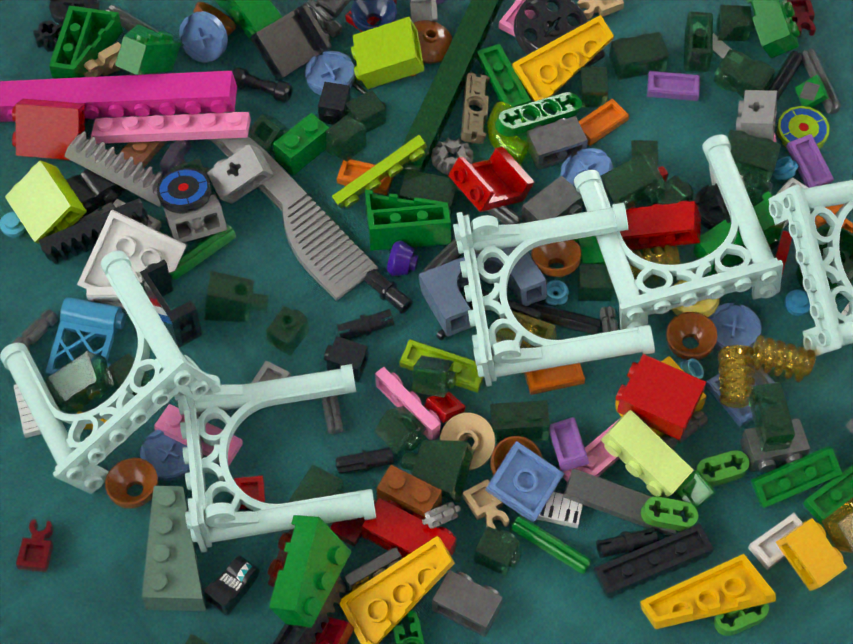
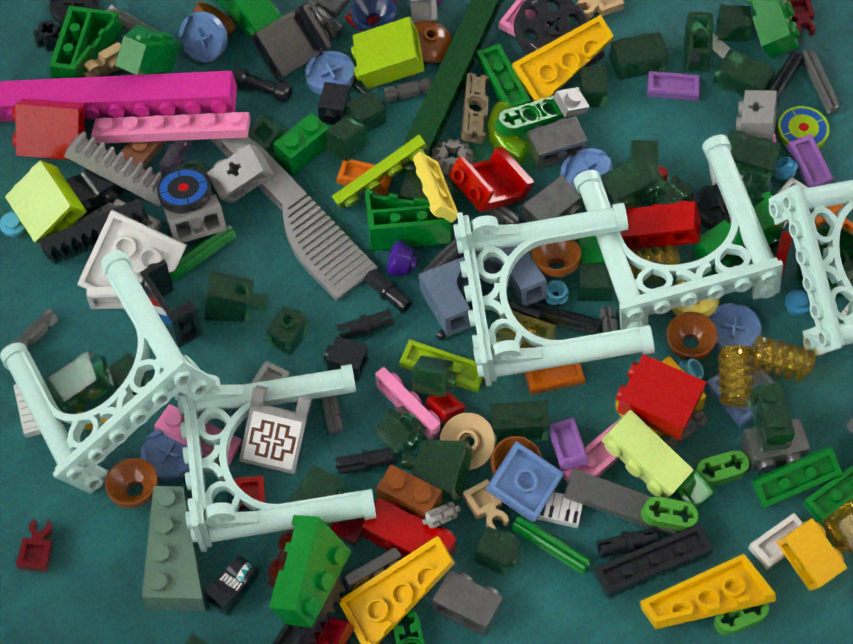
(85, 318): dark azure piece -> none
(274, 434): none -> flag
(407, 89): none -> dark grey axle
(435, 187): none -> light yellow plate
(571, 102): none -> light grey plate
(603, 121): orange tile -> none
(811, 92): green tile -> none

